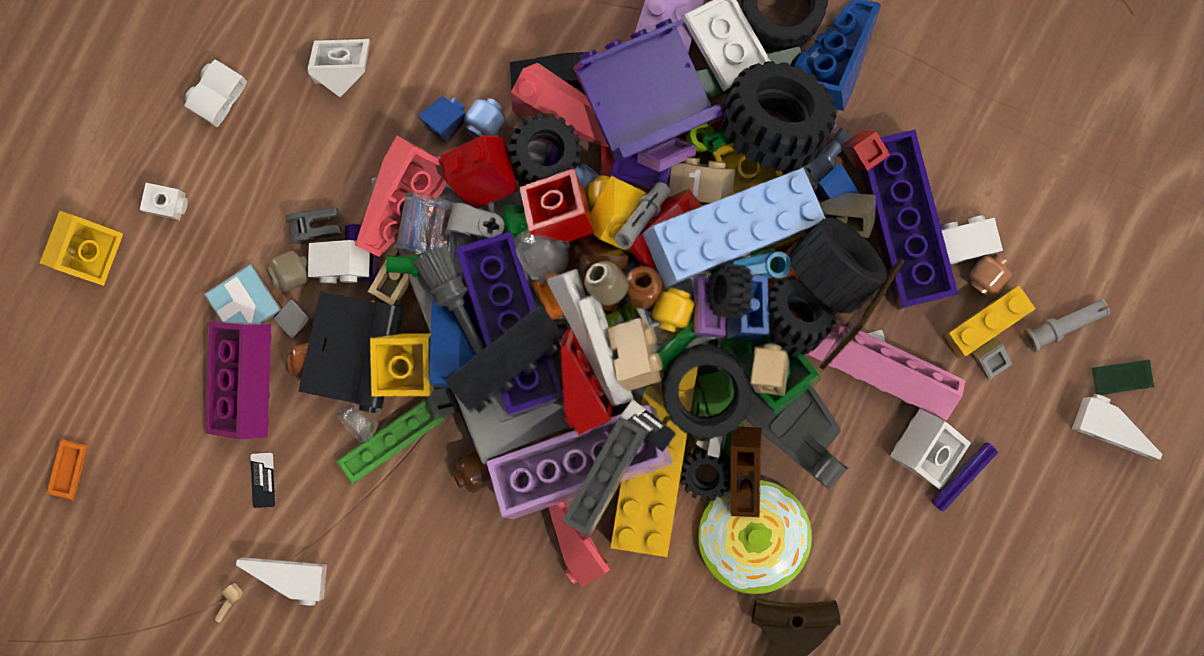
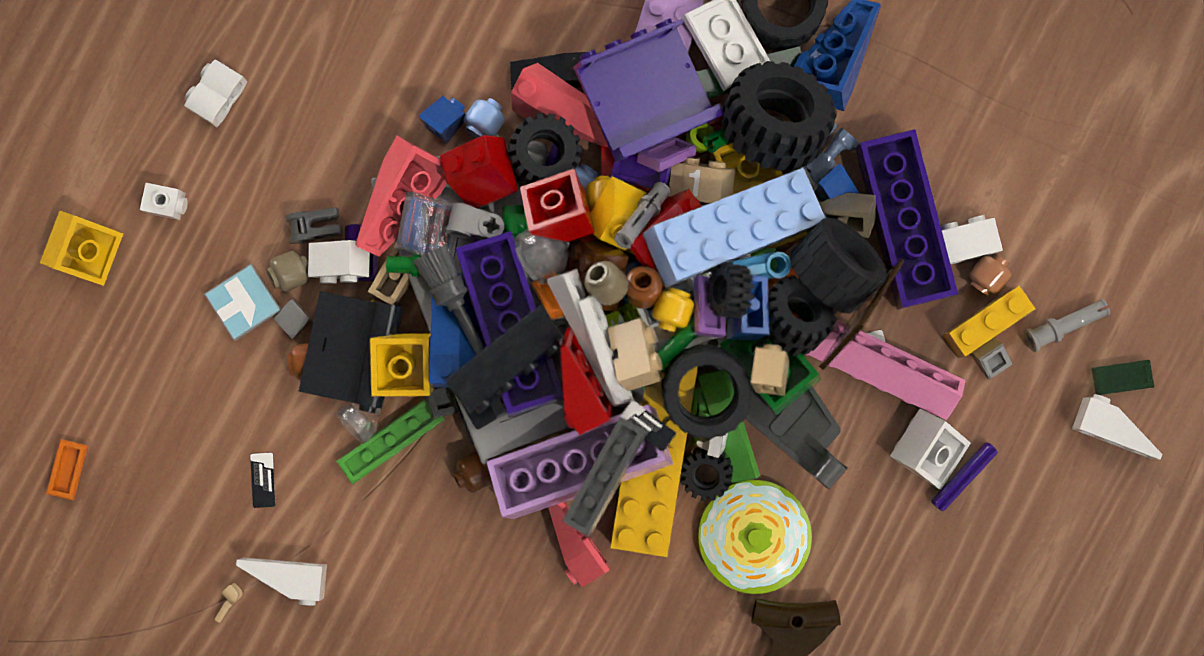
(238, 379): magenta slope -> none
(338, 63): white slope -> none
(489, 415): none -> black panel
(746, 471): reddish brown slope -> none
(865, 150): red panel -> none

